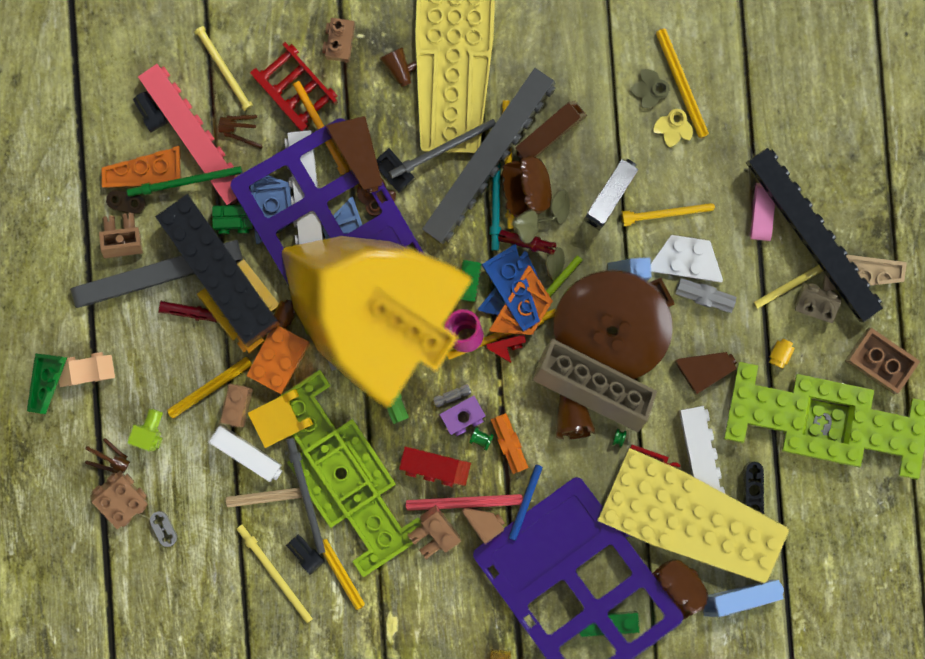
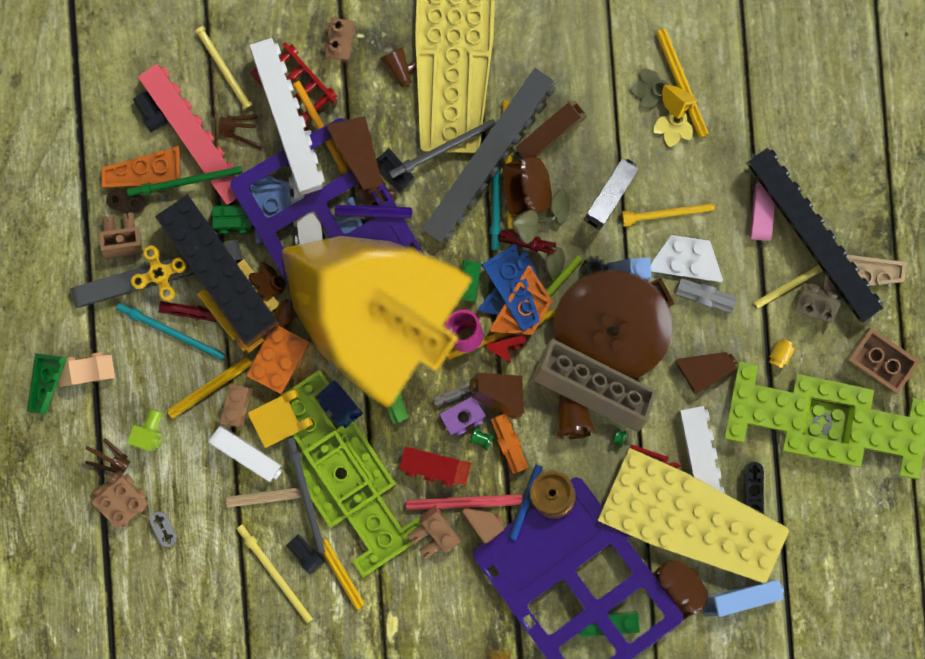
(137, 315): none -> teal bar
(162, 281): none -> yellow gear
(267, 281): none -> reddish brown plate
(286, 117): none -> white brick
(339, 404): none -> clear blue brick
(373, 211): none -> dark purple axle
(499, 392): none -> reddish brown slope
(551, 483): none -> pearl gold wheel
(593, 261): none -> black piece
(677, 100): none -> yellow brick

